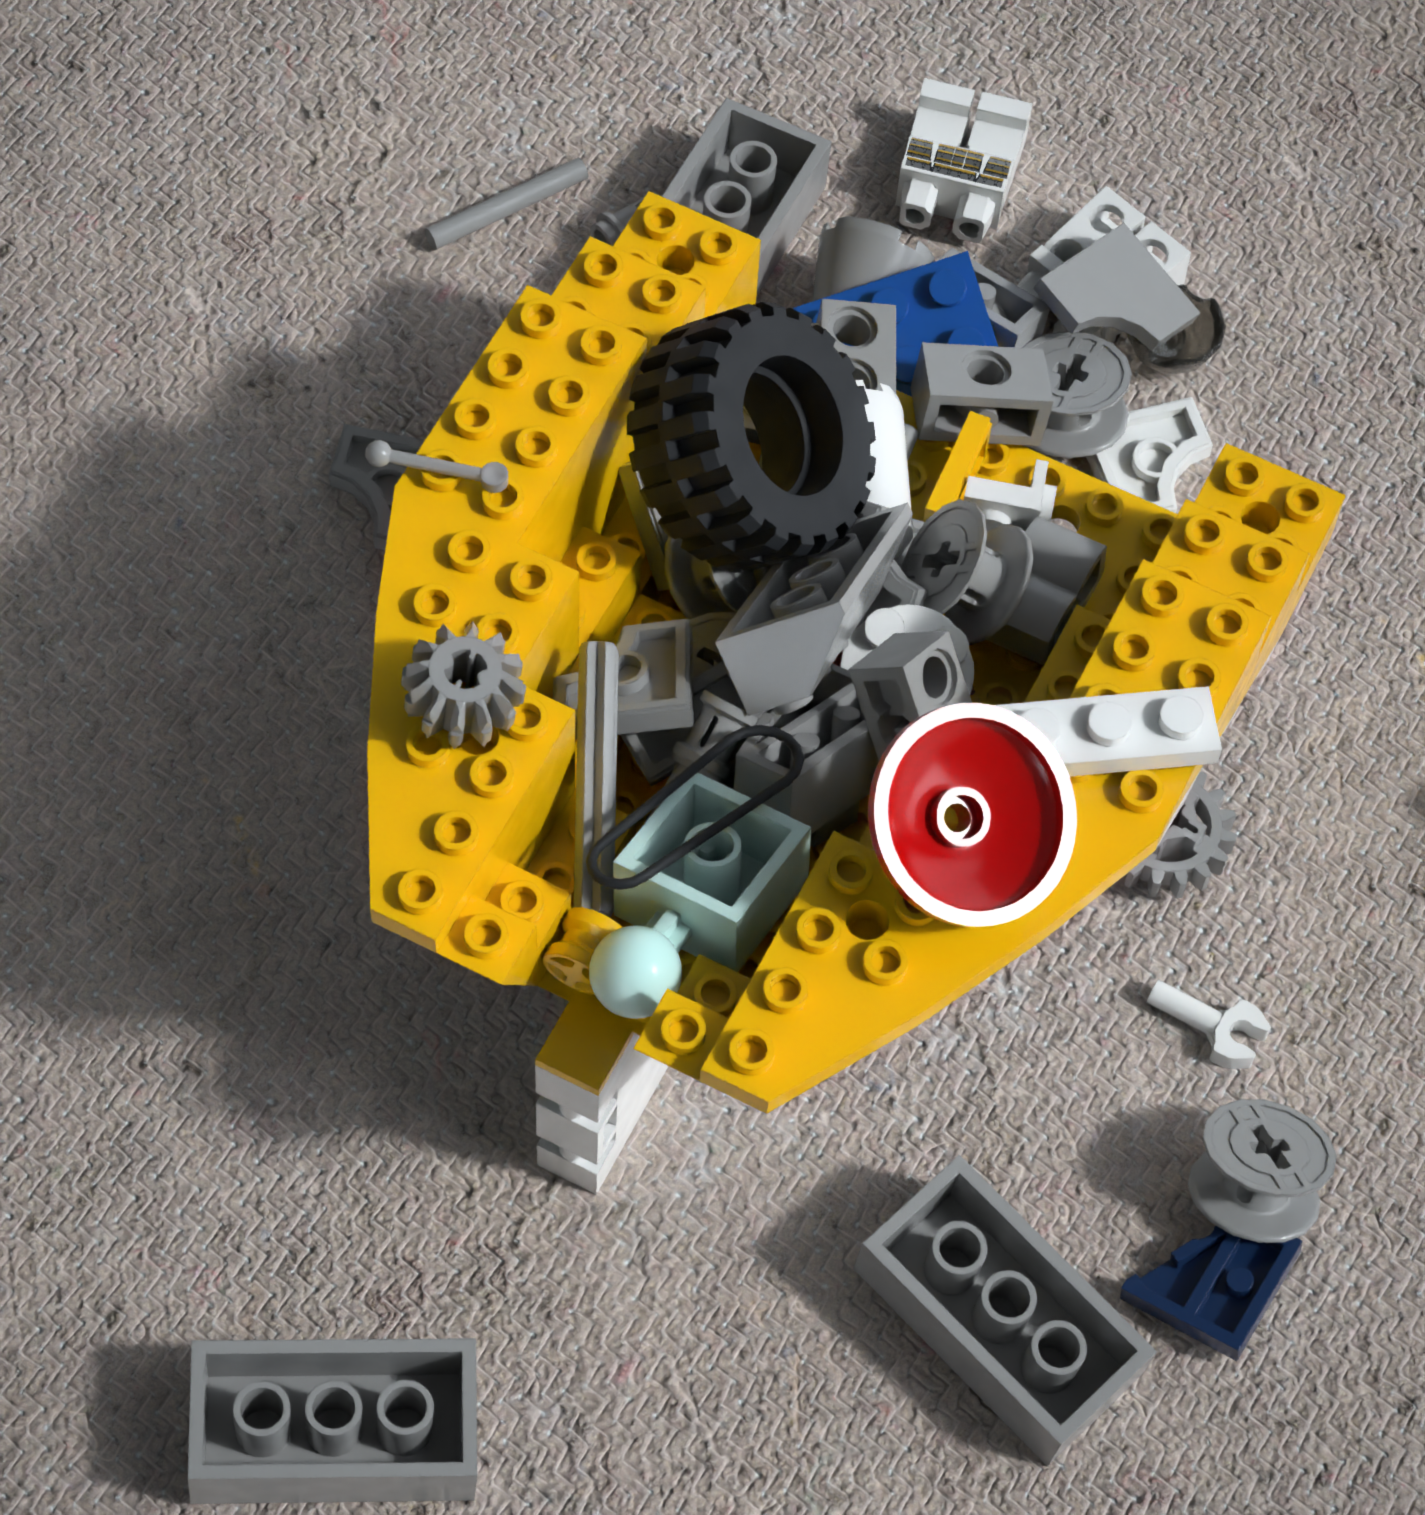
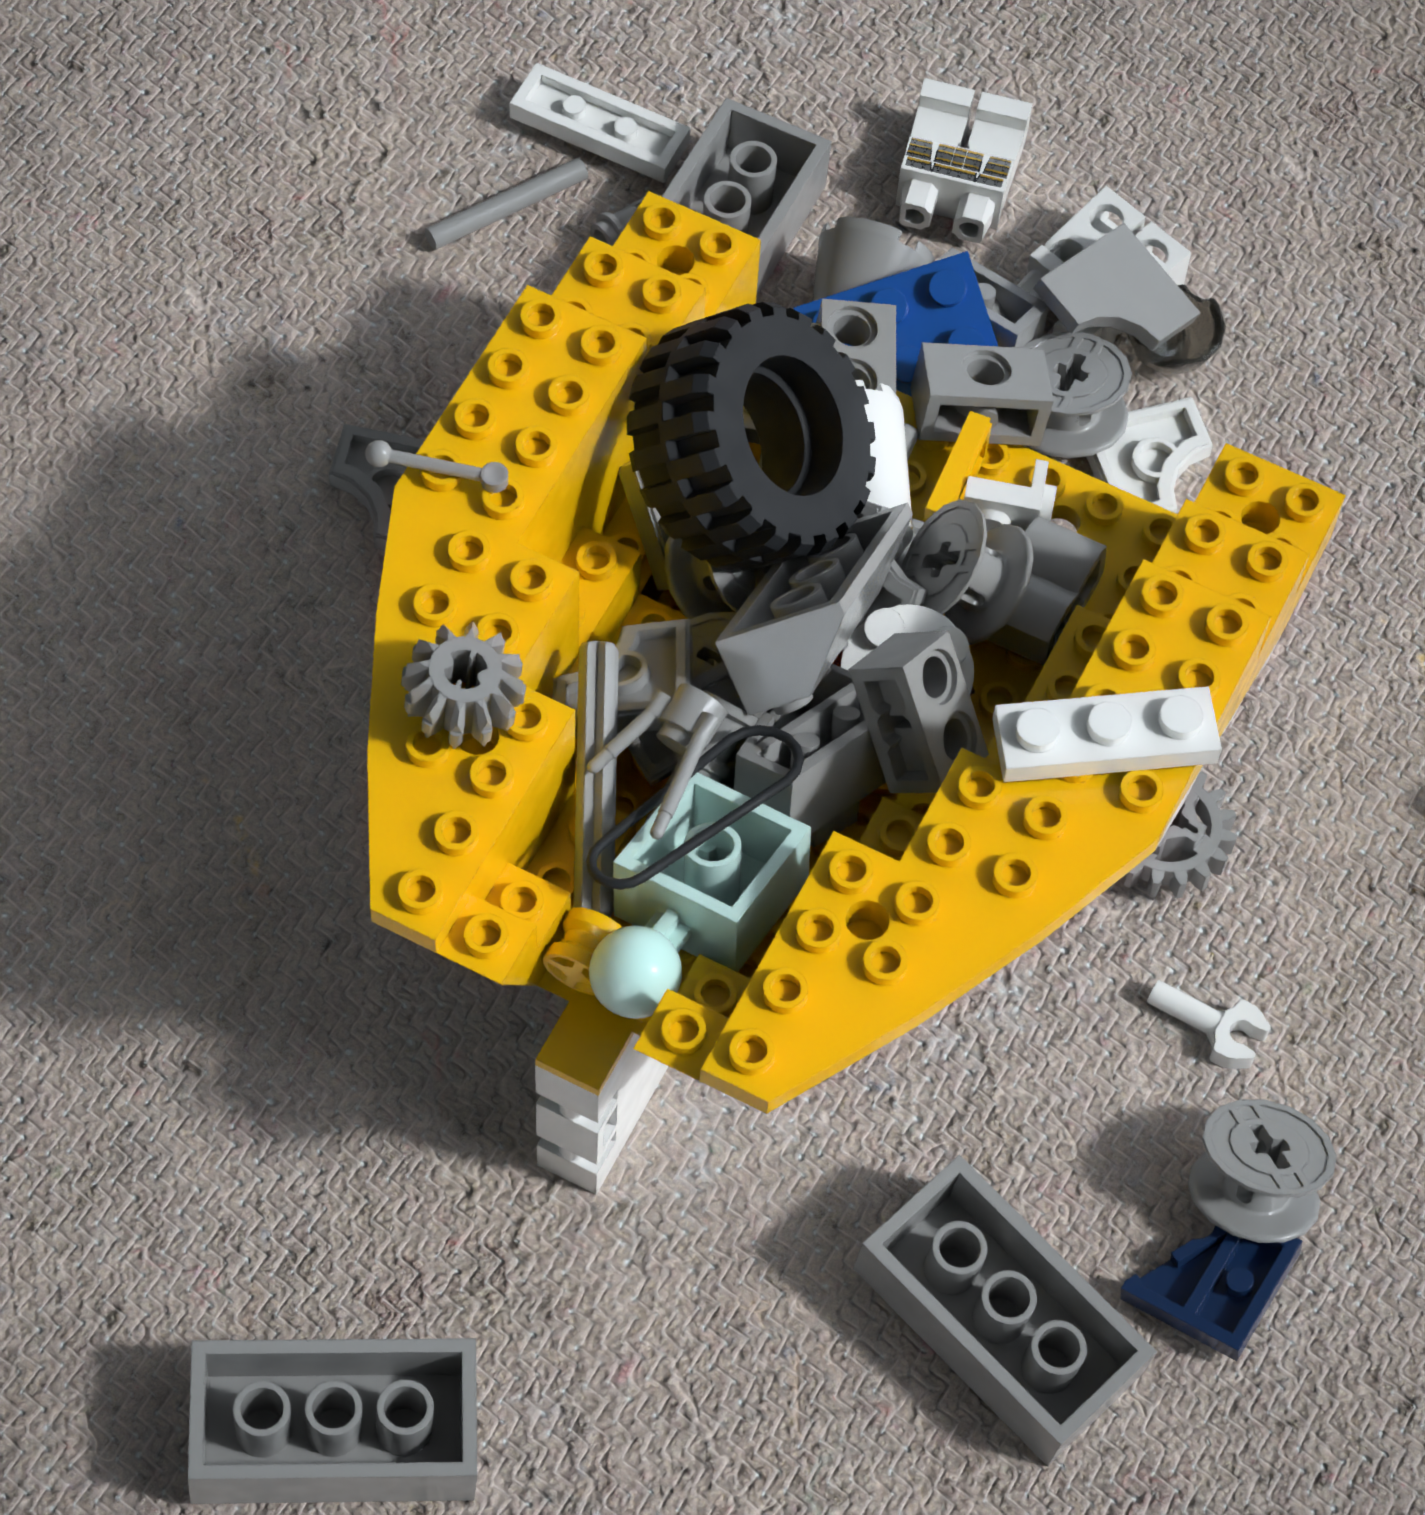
(600, 122): none -> white plate
(687, 727): none -> light grey plant
(1009, 806): red dish -> none

